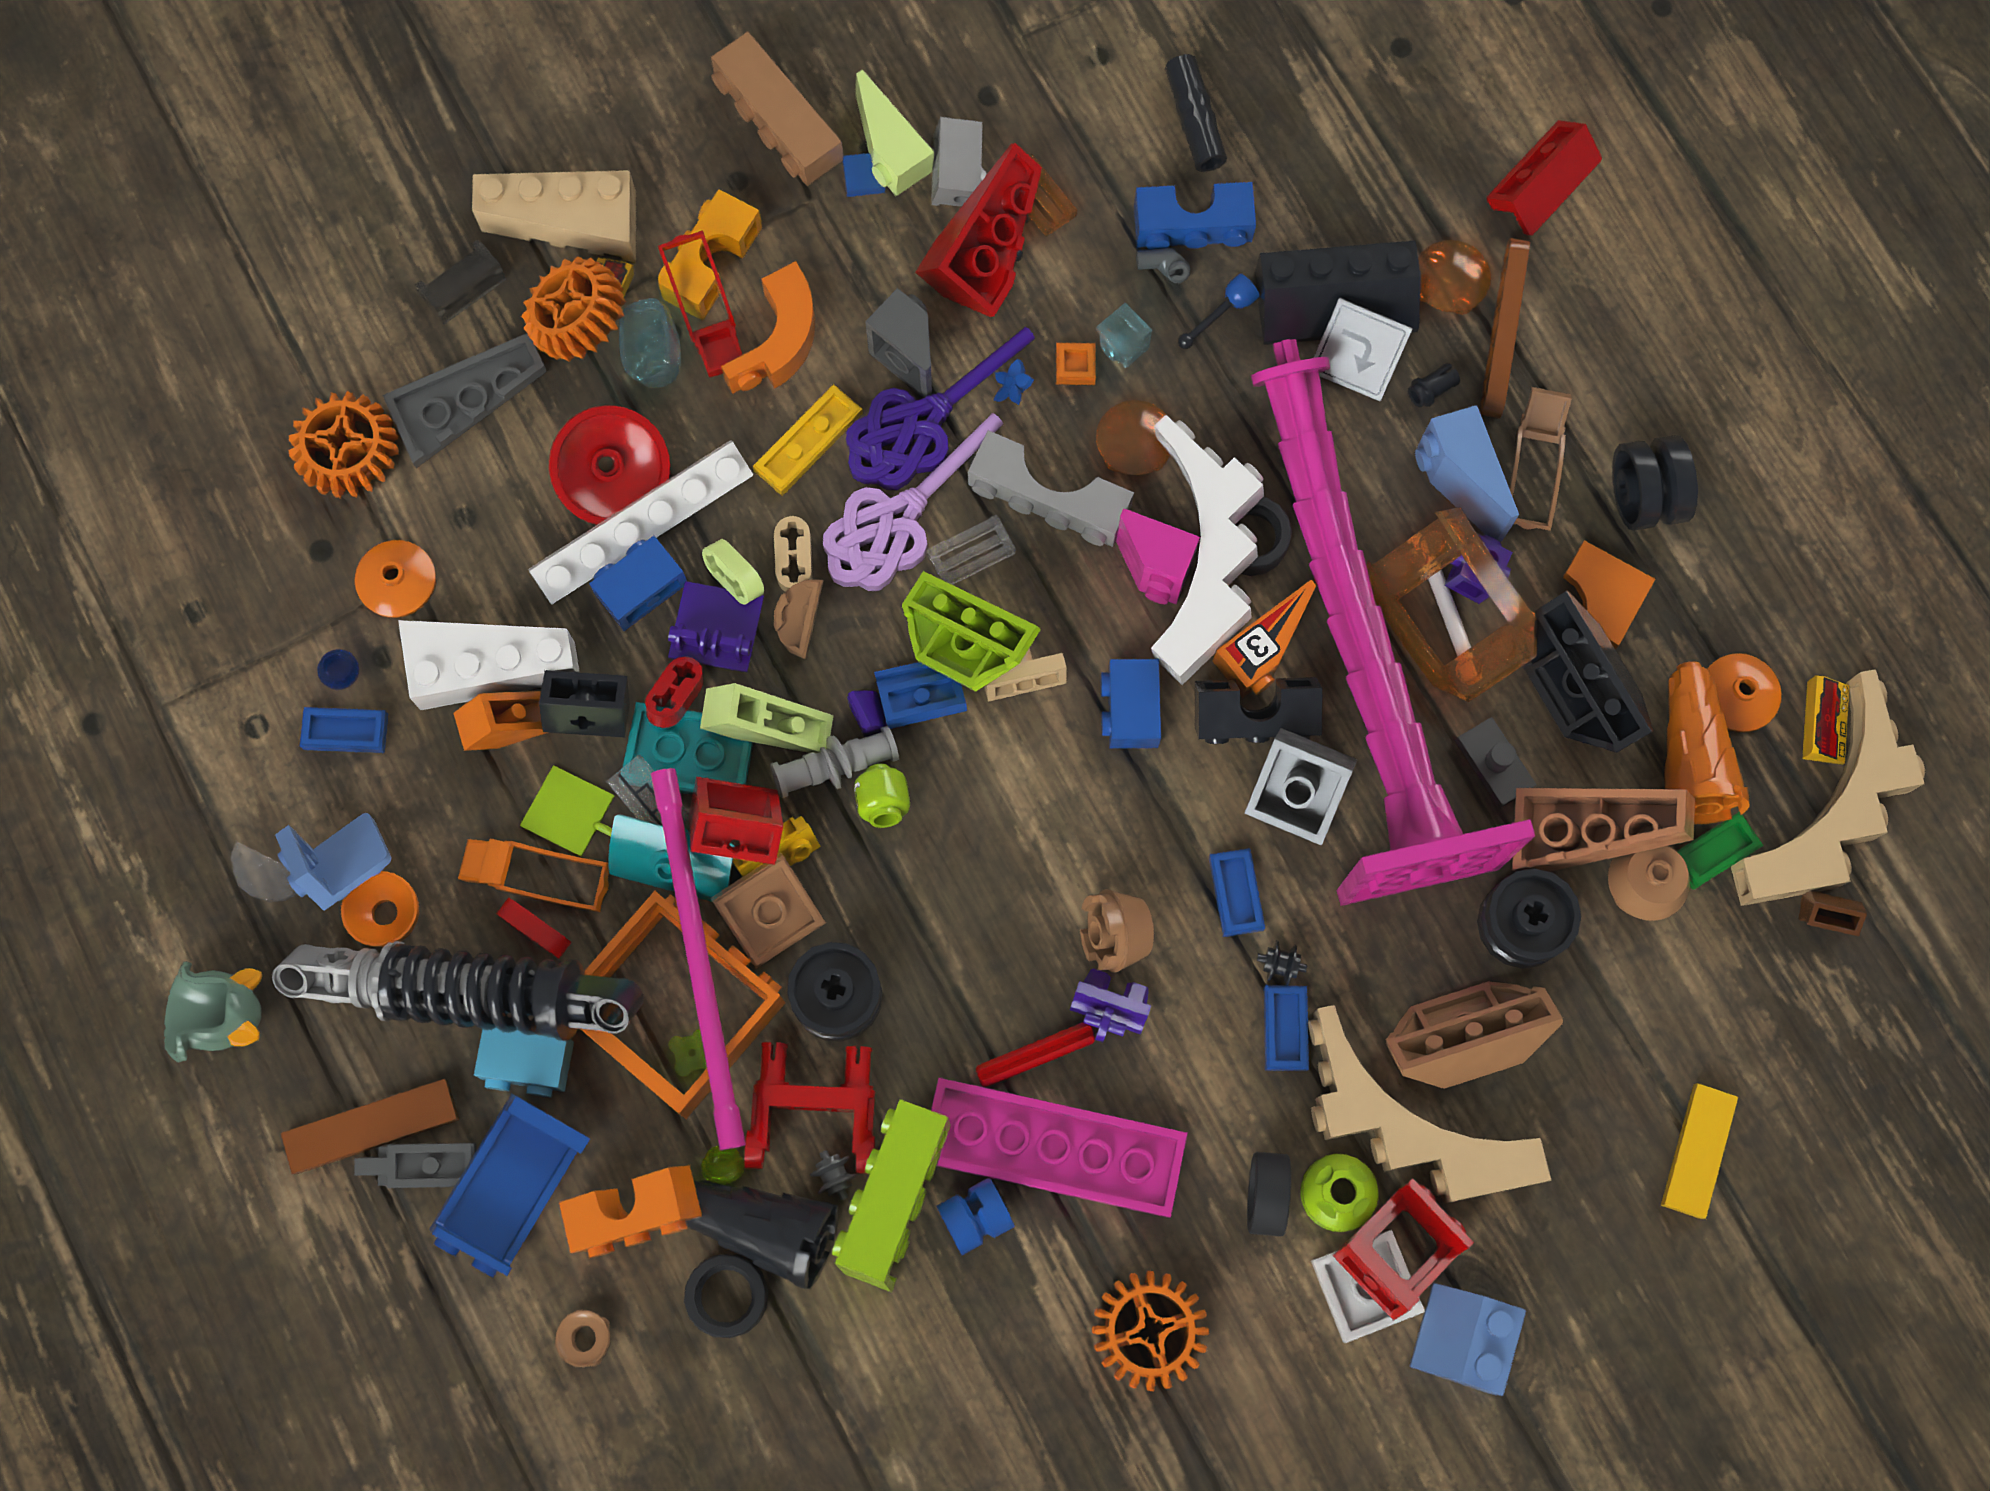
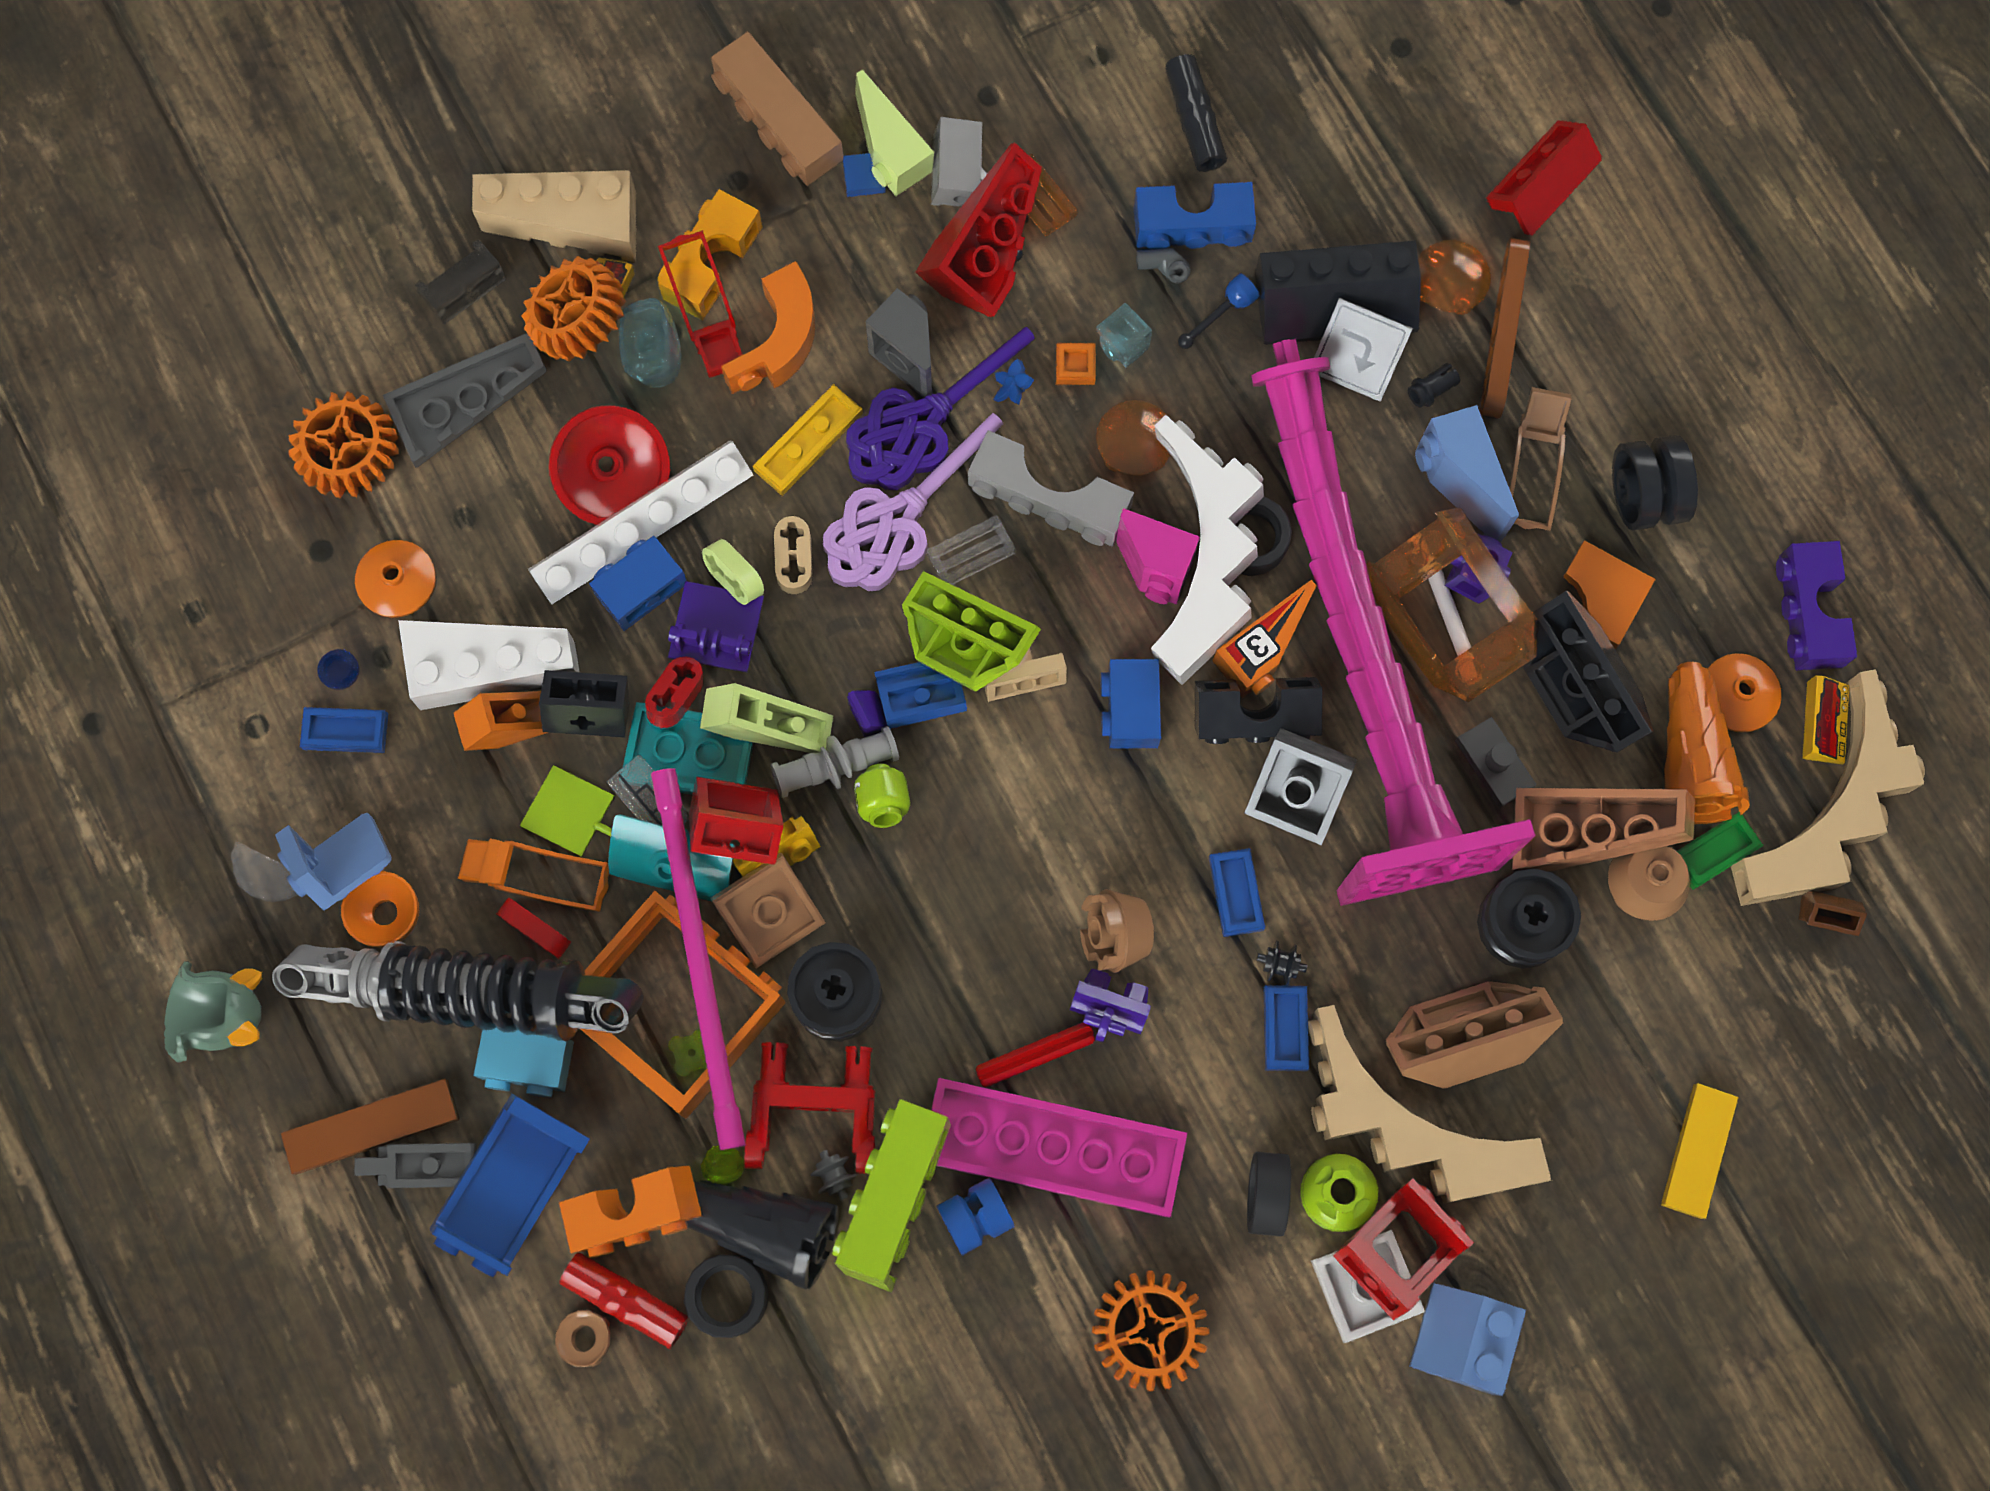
(624, 1300): none -> red axle
(796, 615): medium nougat tile -> none
(1814, 637): none -> dark purple arch

